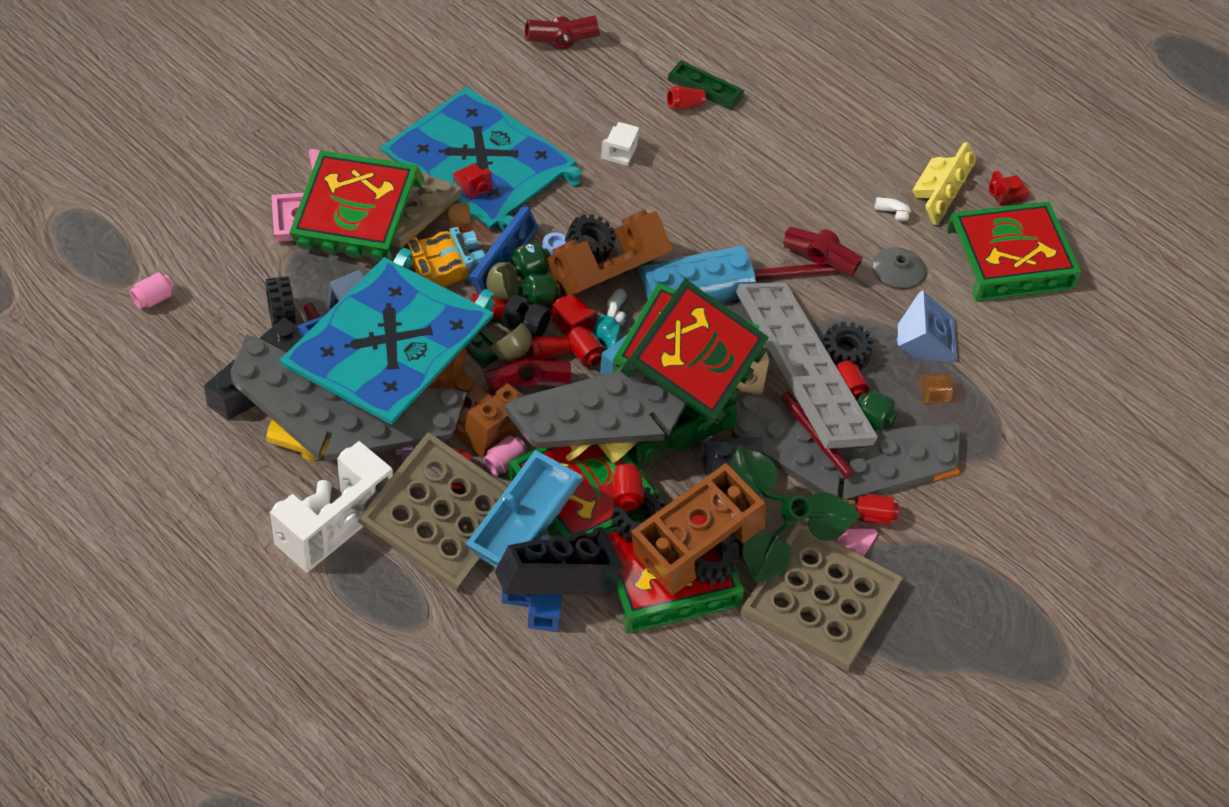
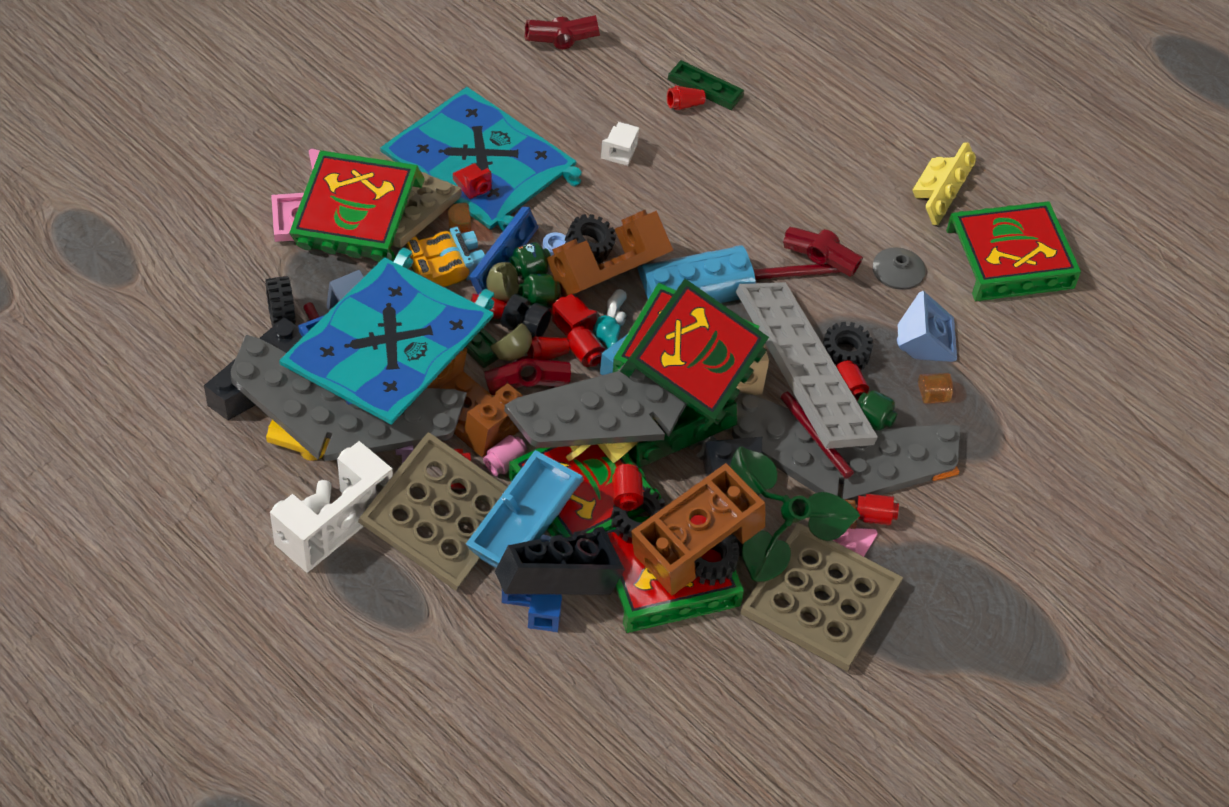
(151, 291): bright pink brick -> none
(887, 204): white arm -> none
(1007, 189): red bracket -> none

